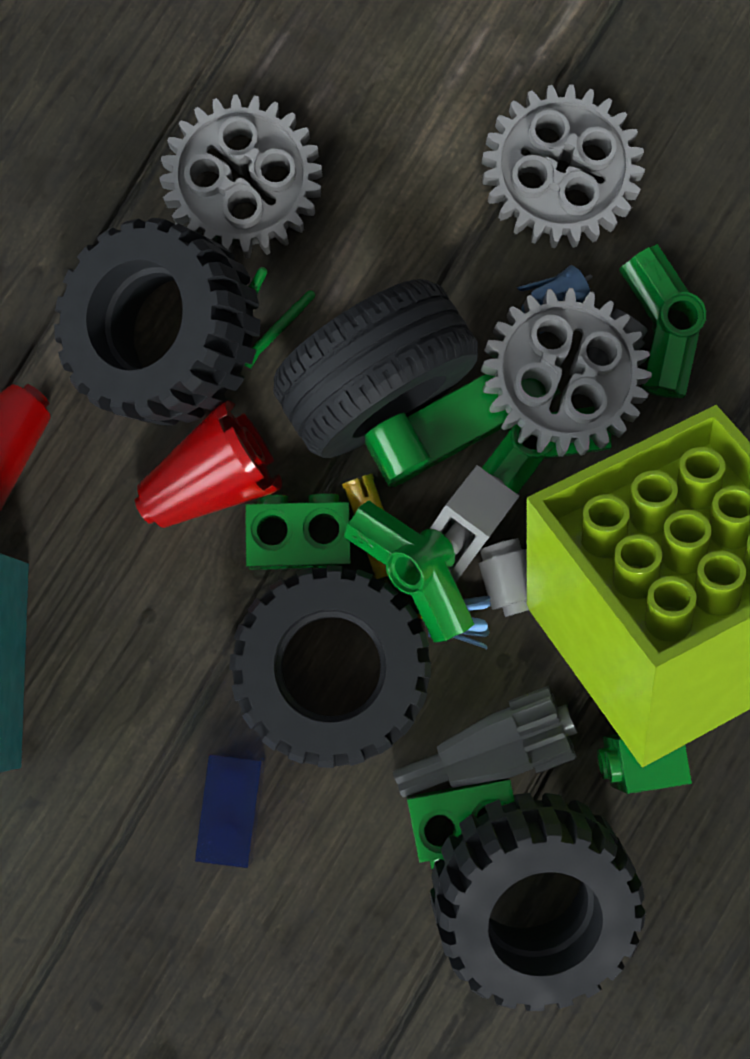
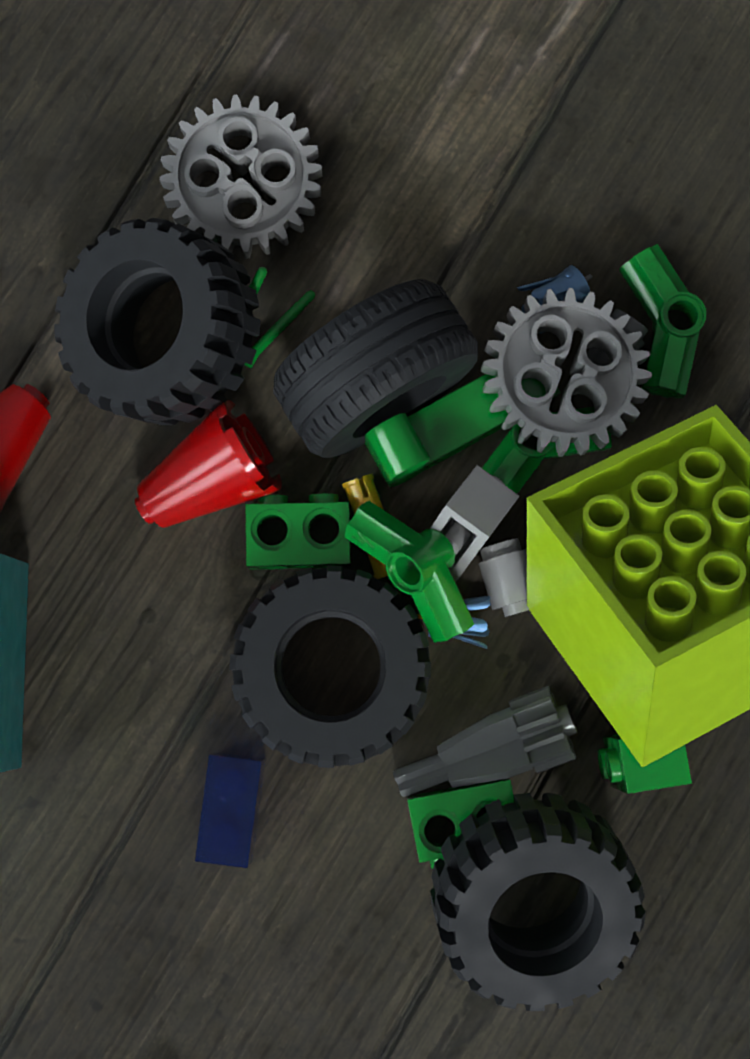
(577, 125): light grey gear -> none

